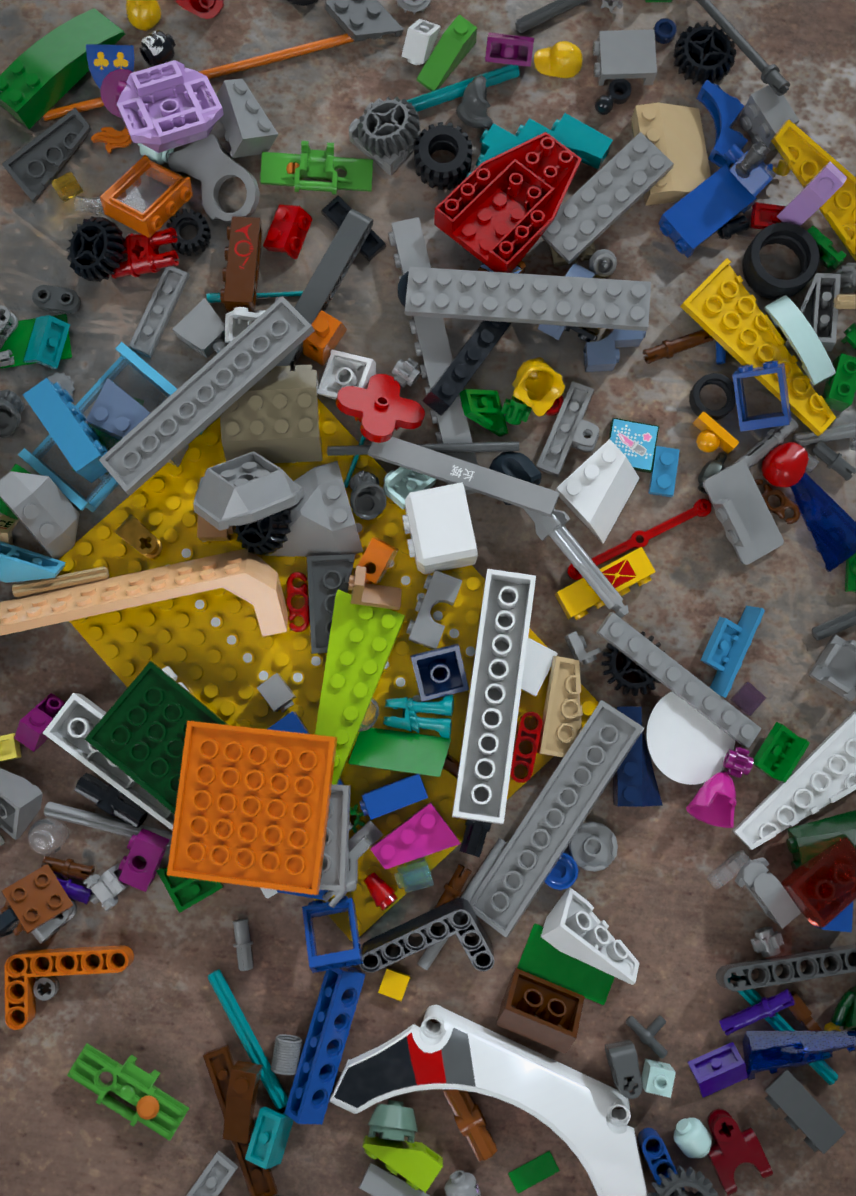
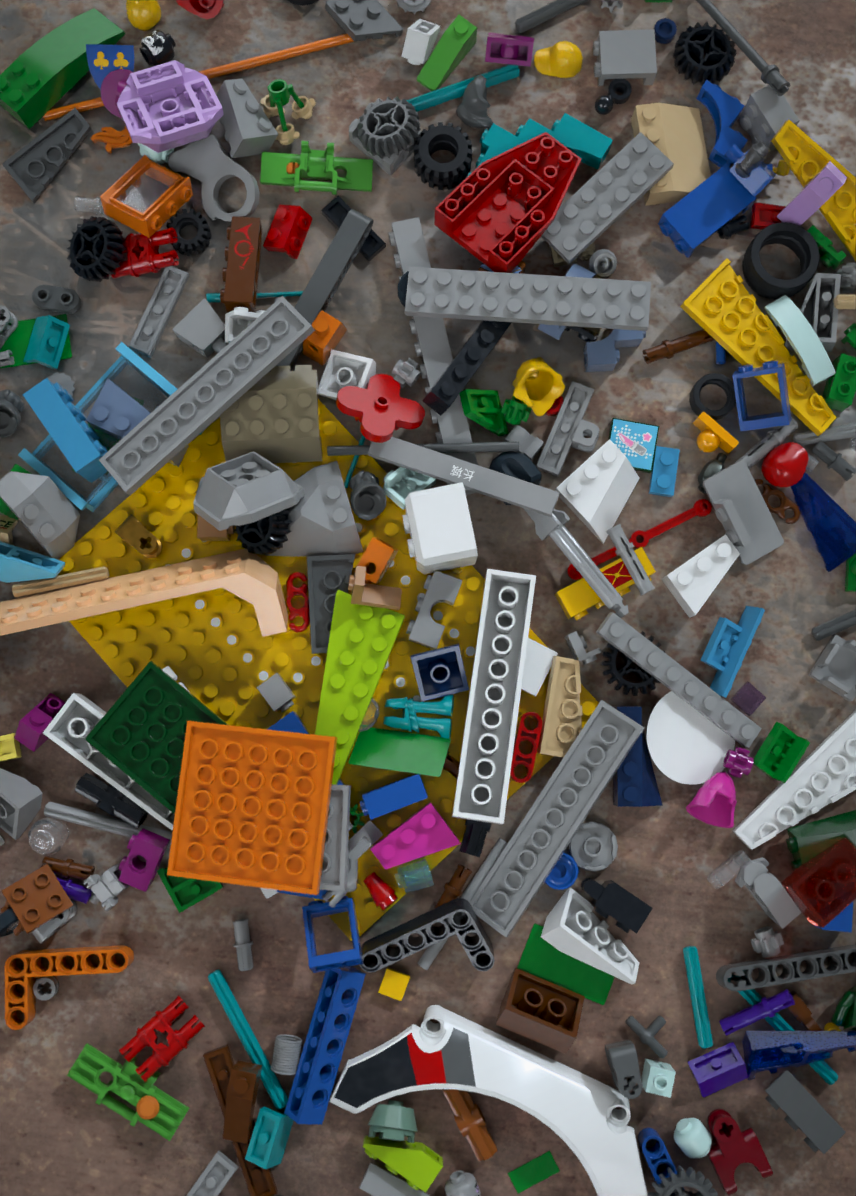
(67, 186): clear yellow bracket -> none
(147, 1037): none -> red pin
(279, 96): none -> plant
(527, 443): none -> light grey leg
(618, 903): none -> black hinge
(630, 559): none -> light grey pin
(698, 997): none -> teal axle
(699, 576): none -> white wedge

